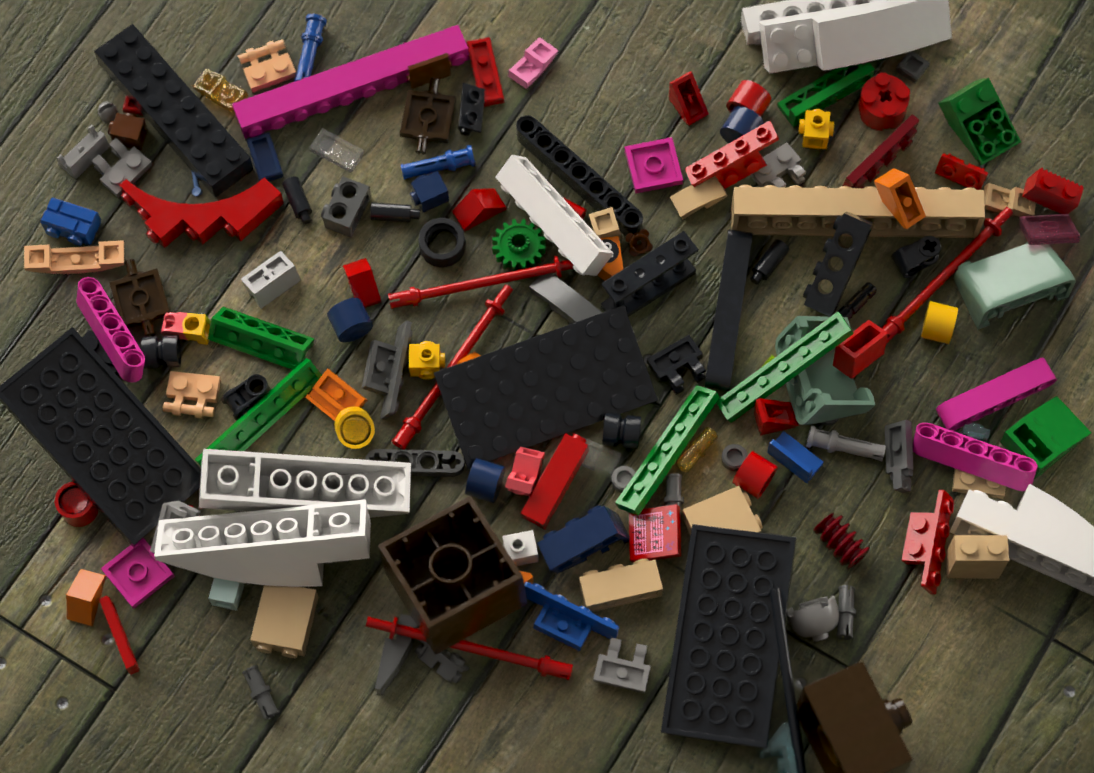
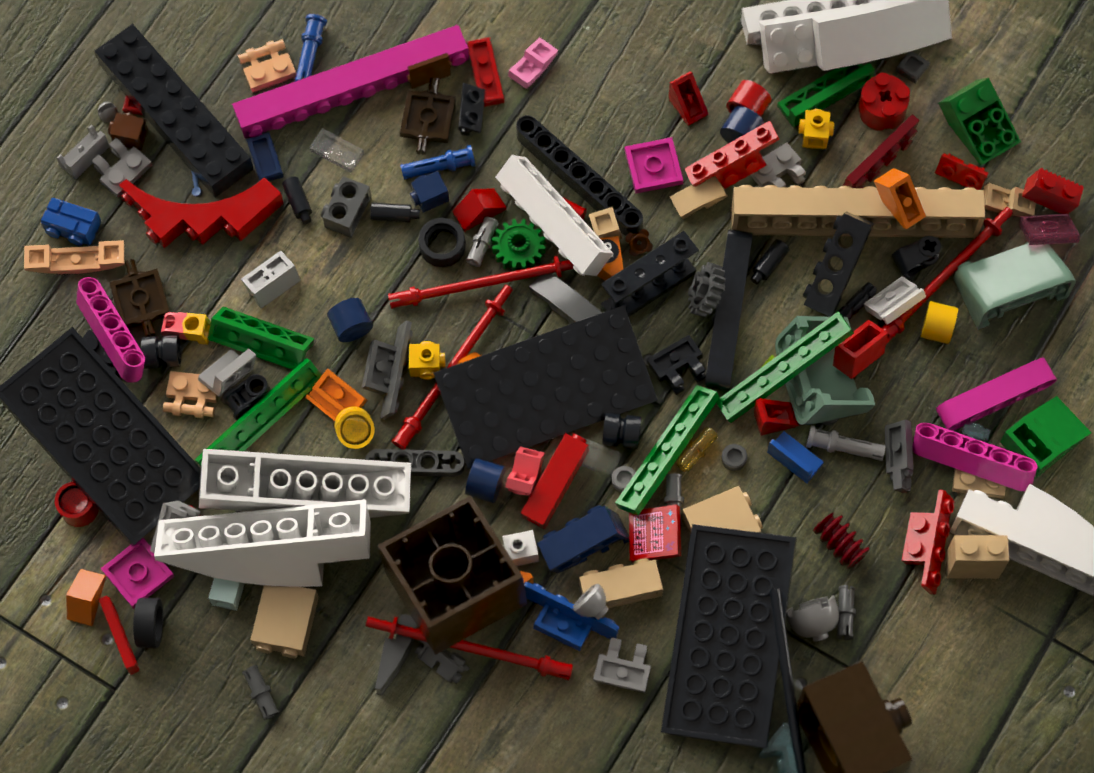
(148, 623): none -> black tyre
(219, 90): clear yellow slope -> none
(227, 371): none -> light grey panel
(362, 282): red slope -> none
(482, 241): none -> light grey pin
(592, 603): none -> light grey brick
(706, 289): none -> dark grey gear
(755, 474): red piece -> none
(894, 300): none -> white plate

